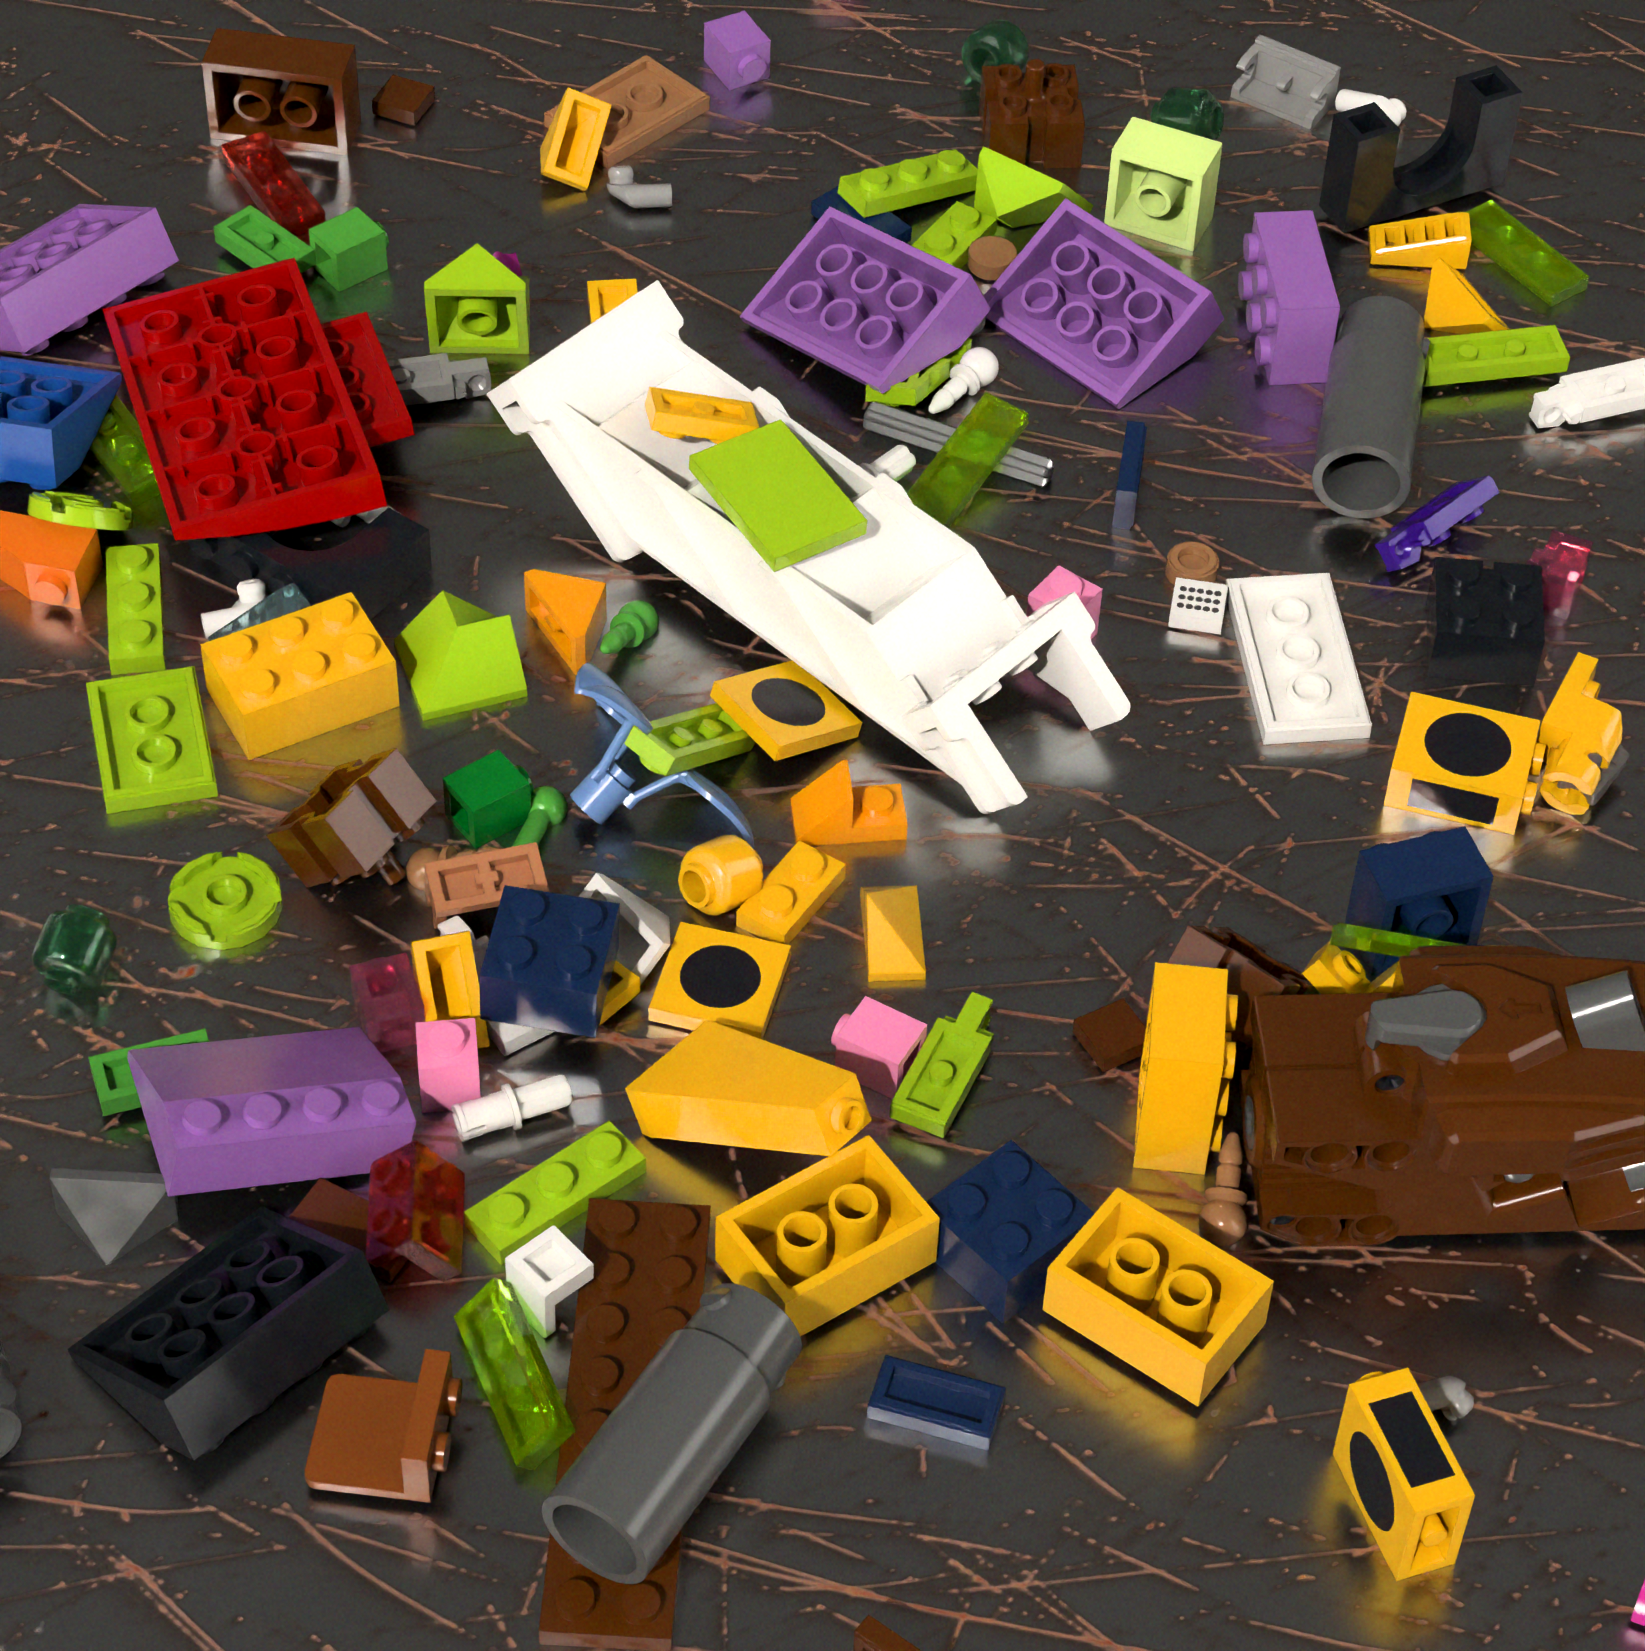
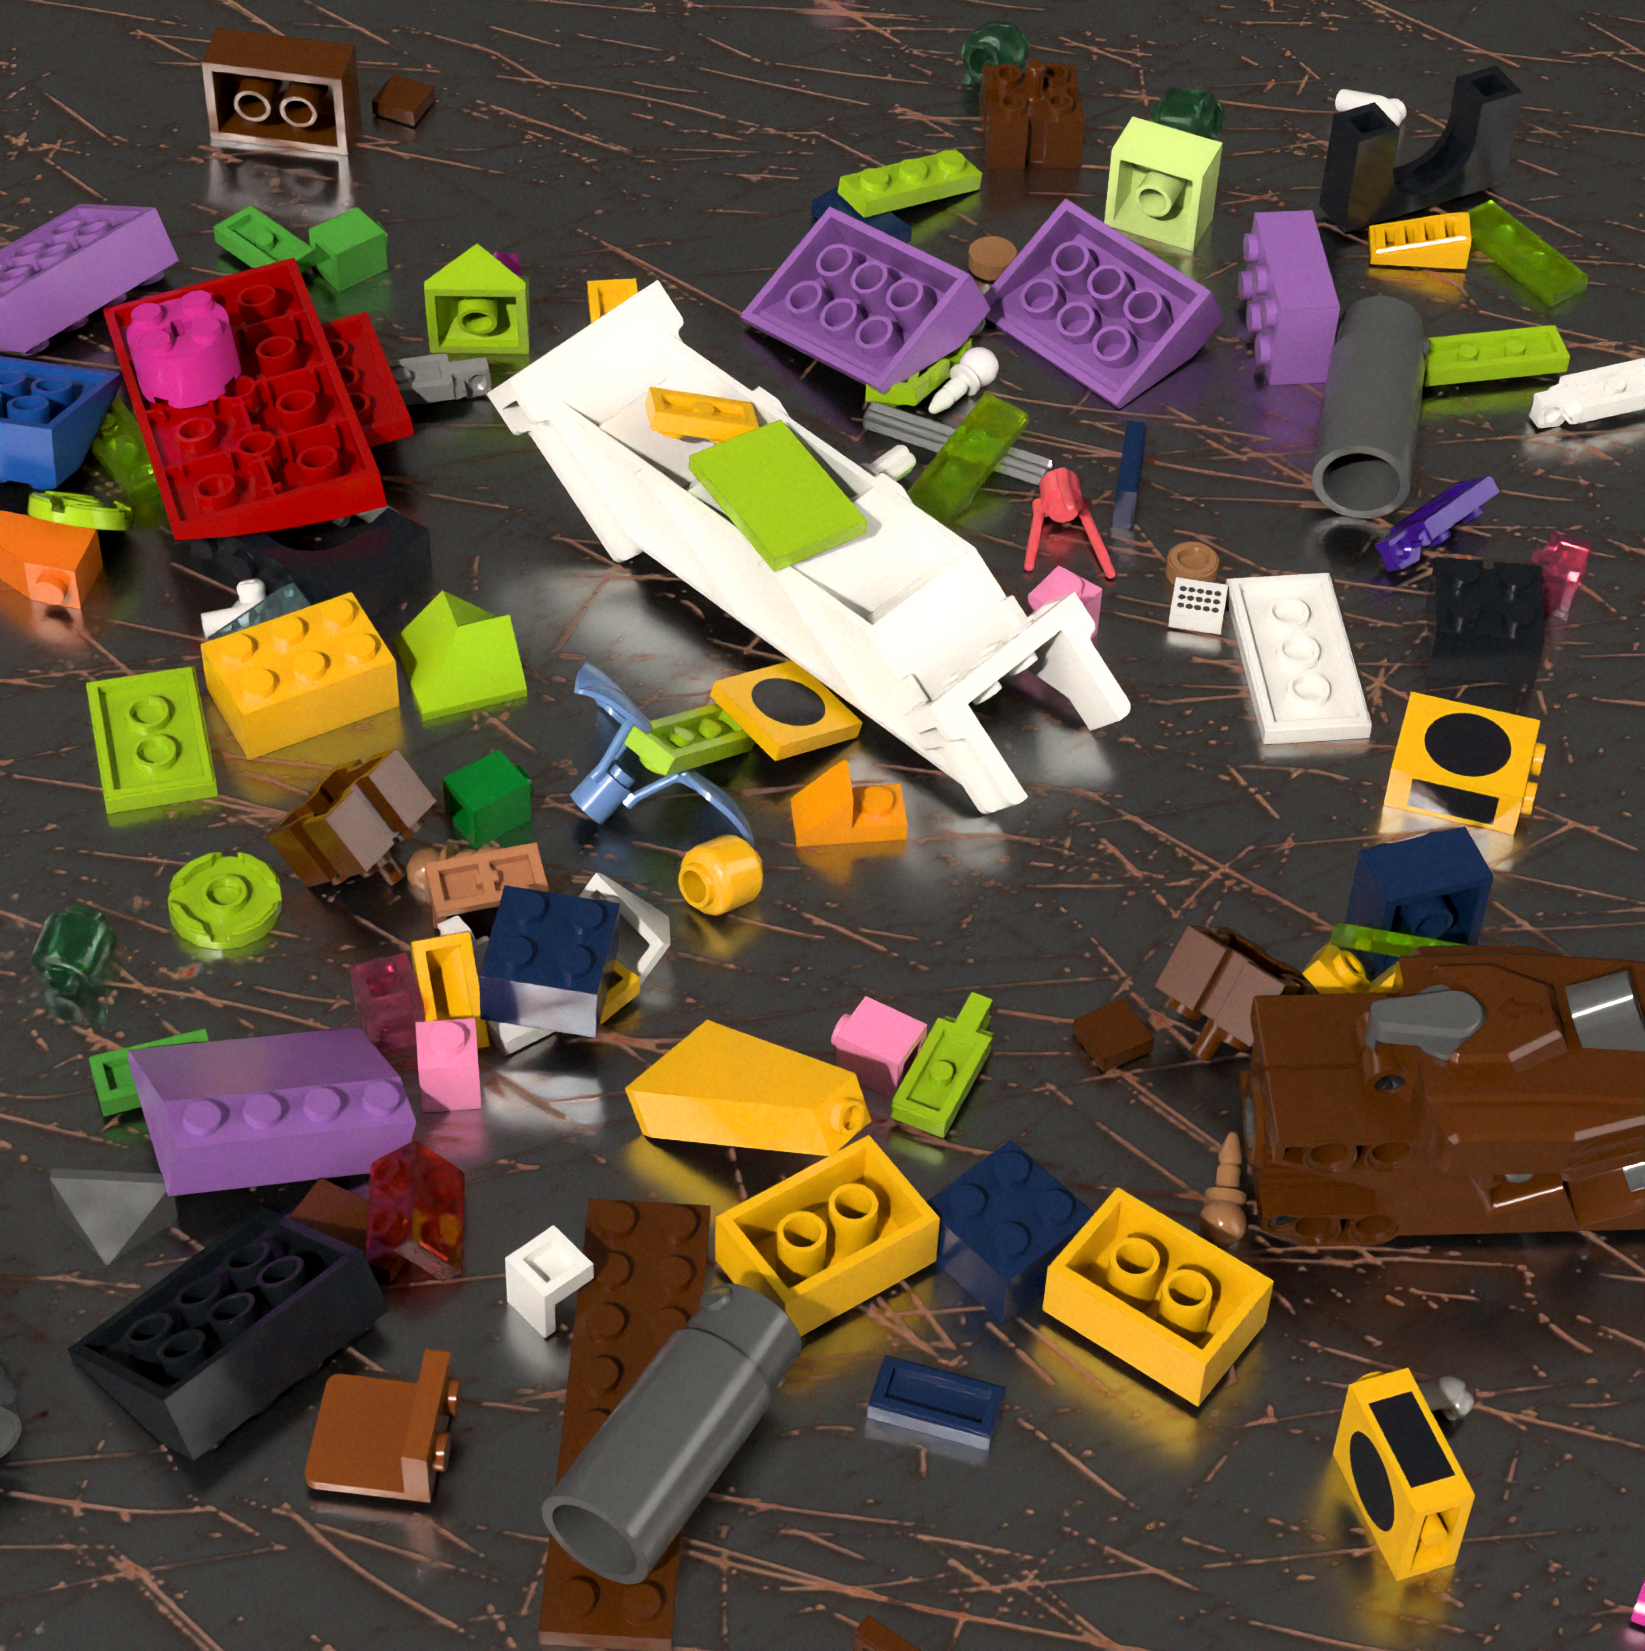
(135, 609): lime plate -> none
(183, 350): none -> dark pink brick
(273, 183): clear red plate -> none
(510, 1106): white axle -> none
(514, 1374): clear neon green plate -> none
(547, 810): bright green bar -> none
(555, 1191): lime plate -> none
(567, 612): light orange slope -> none
(574, 139): yellow slope -> none
(631, 626): bright green bar -> none
(636, 194): light grey arm -> none
(645, 107): medium nougat tile -> none
(719, 980): yellow tile -> none
(737, 50): medium lavender brick -> none
(791, 894): yellow plate -> none
(892, 933): yellow slope -> none
(954, 233): lime hinge -> none
(1017, 192): lime slope -> none
(1062, 502): none -> coral plant
(1184, 1068): yellow brick -> none
(1286, 82): light grey hinge -> none
(1456, 305): yellow slope -> none
(1580, 742): yellow plate -> none

